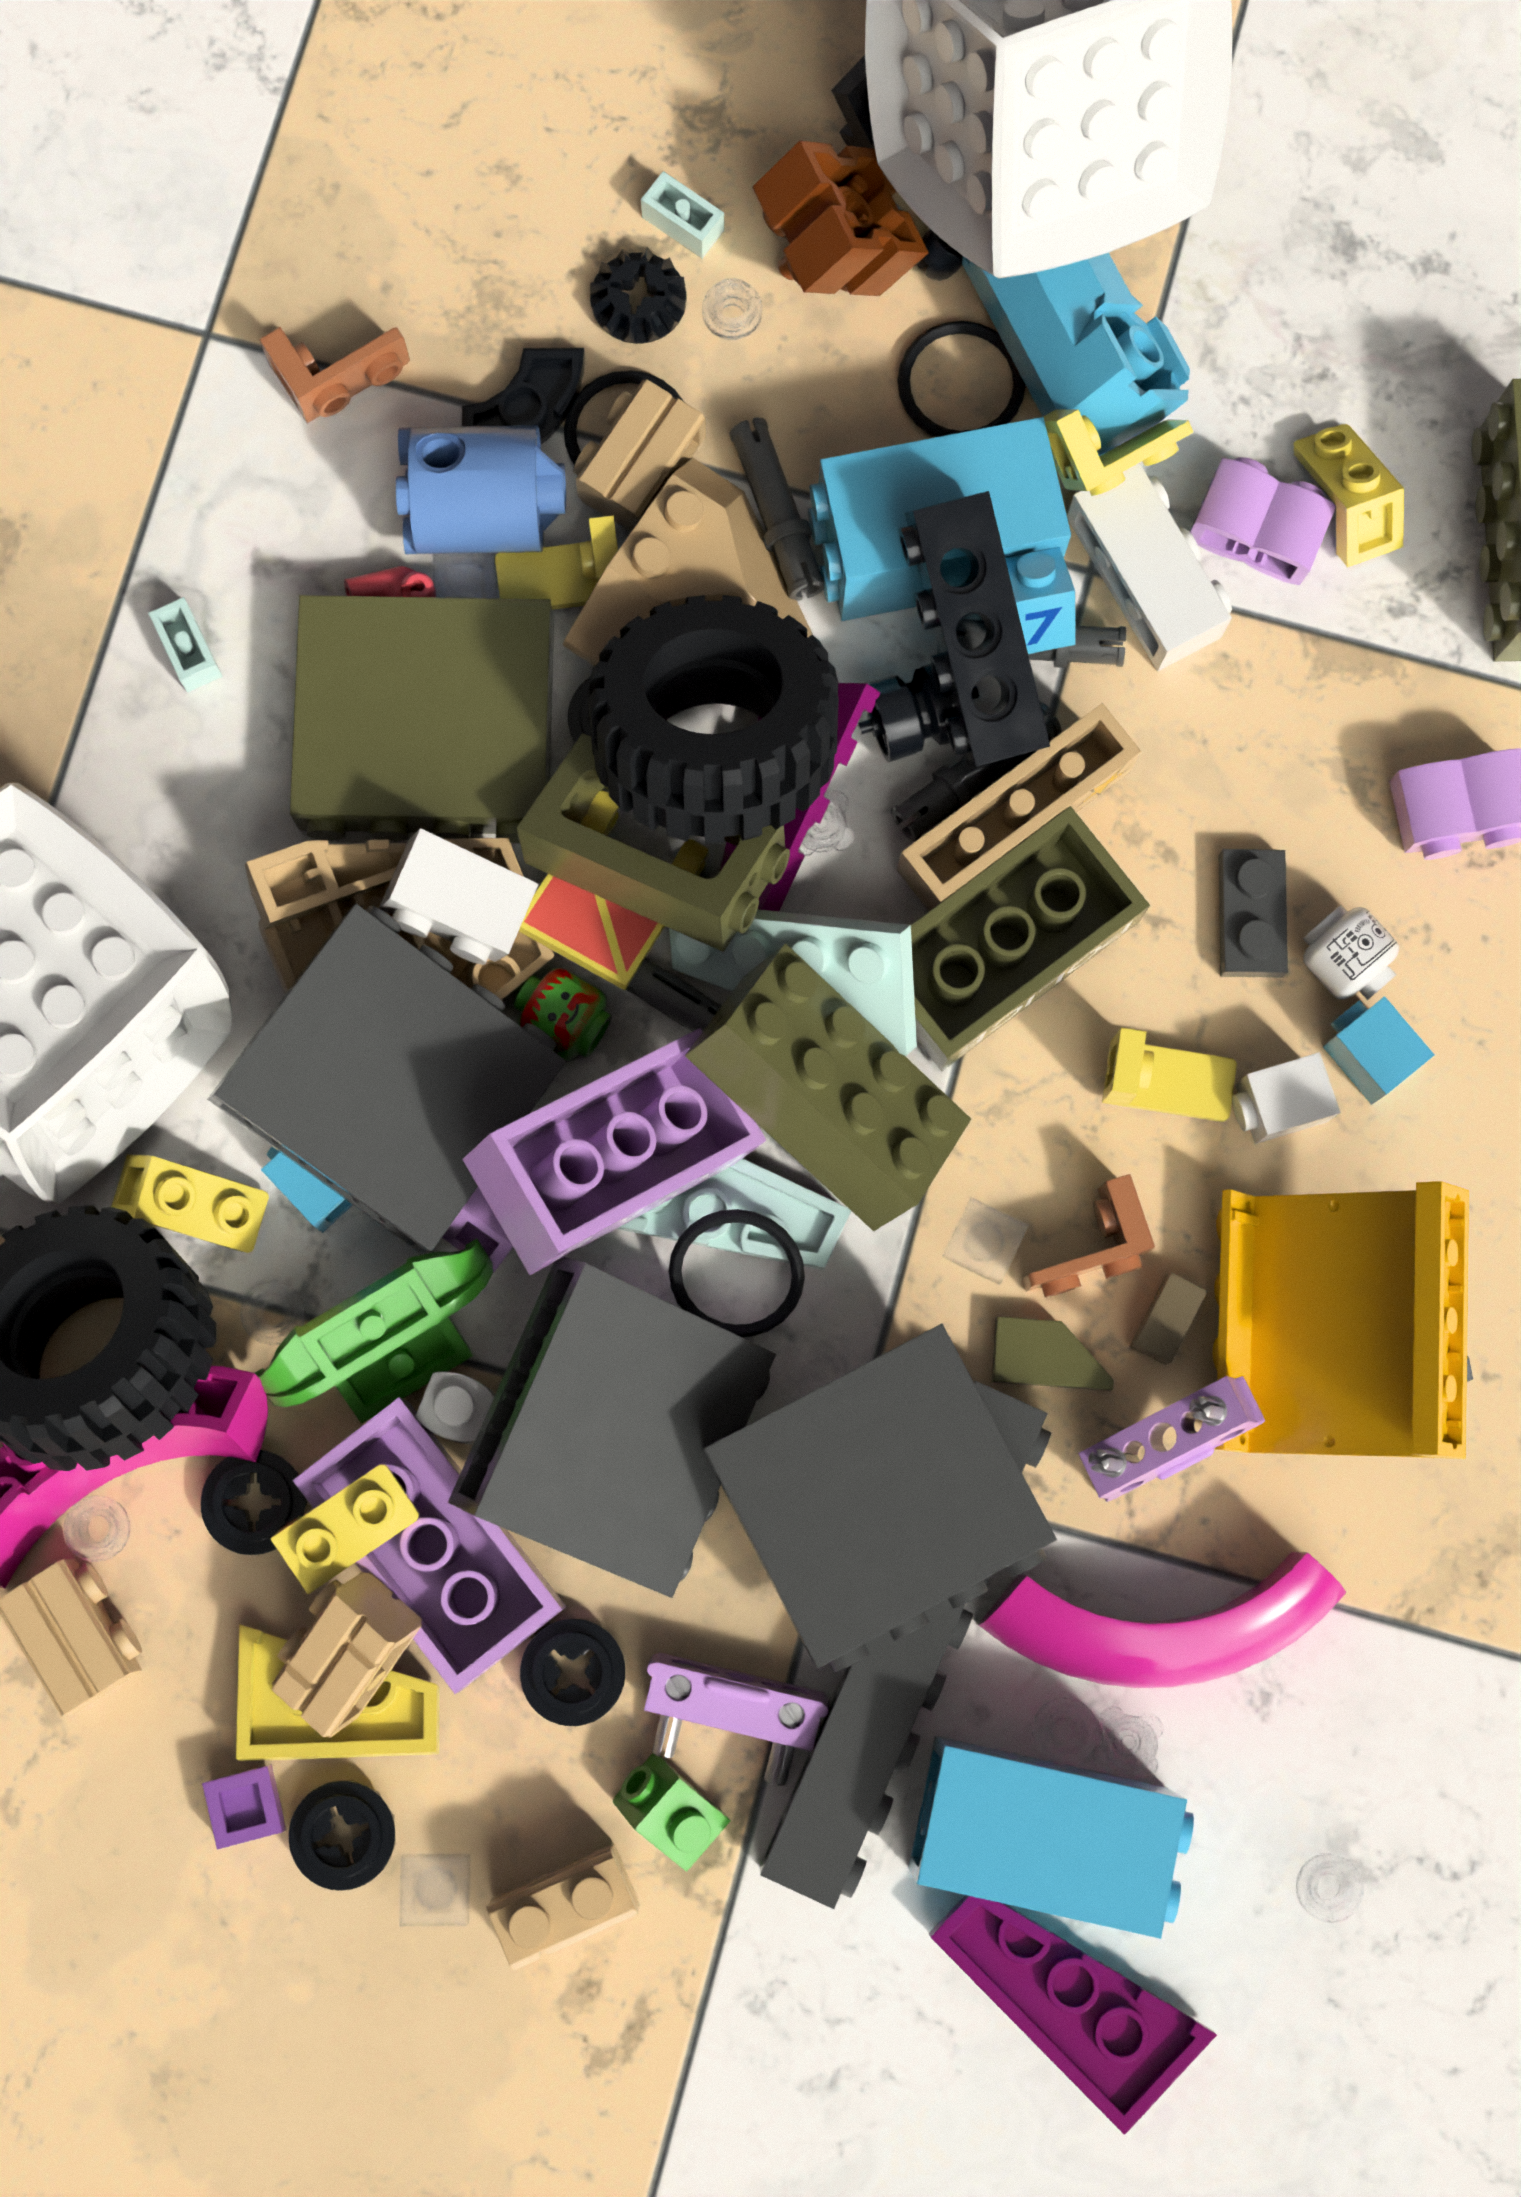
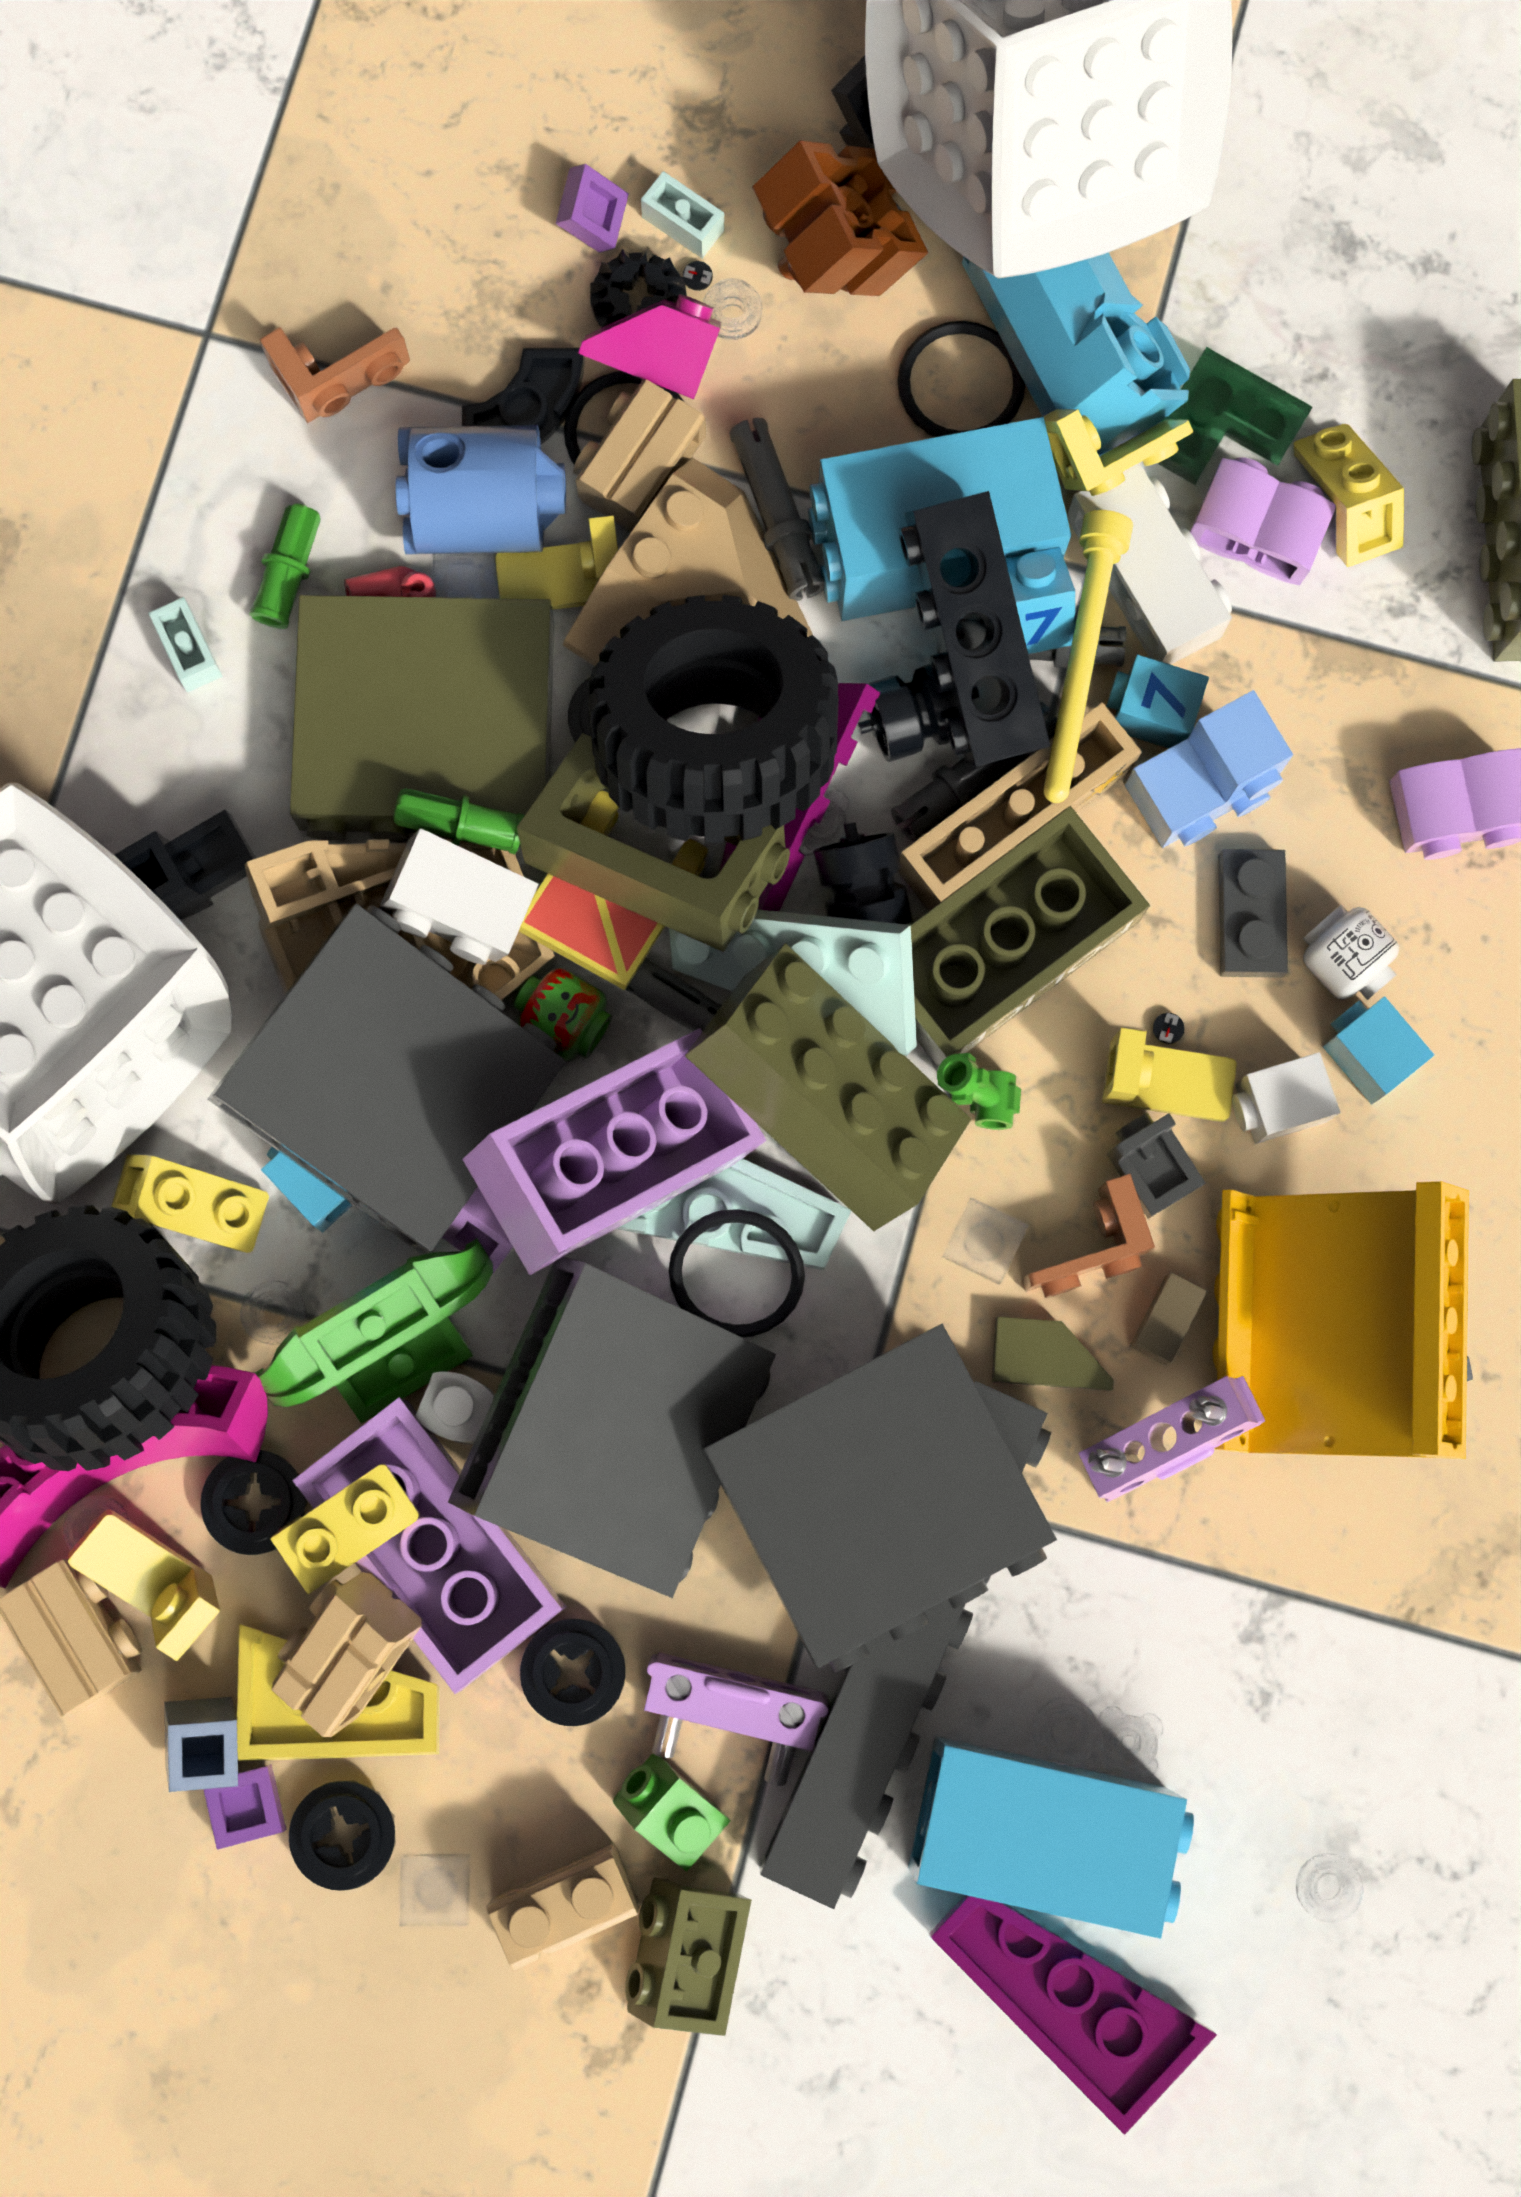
(149, 1578): none -> light yellow bracket
(193, 865): none -> black brick
(200, 1744): none -> sand blue brick
(285, 566): none -> bright green axle
(458, 820): none -> bright green axle
(592, 208): none -> medium lavender plate
(659, 343): none -> dark pink slope
(687, 1957): none -> olive bracket
(697, 275): none -> black piece
(862, 877): none -> black wheel
(942, 258): black hinge -> none
(991, 1093): none -> bright green bar
(1104, 538): none -> light yellow piece
(1156, 1163): none -> dark grey bracket
(1157, 701): none -> medium azure brick
(1168, 1028): none -> black piece
(1168, 1650): dark pink brick -> none
(1220, 768): none -> light blue brick
(1232, 404): none -> clear green plate

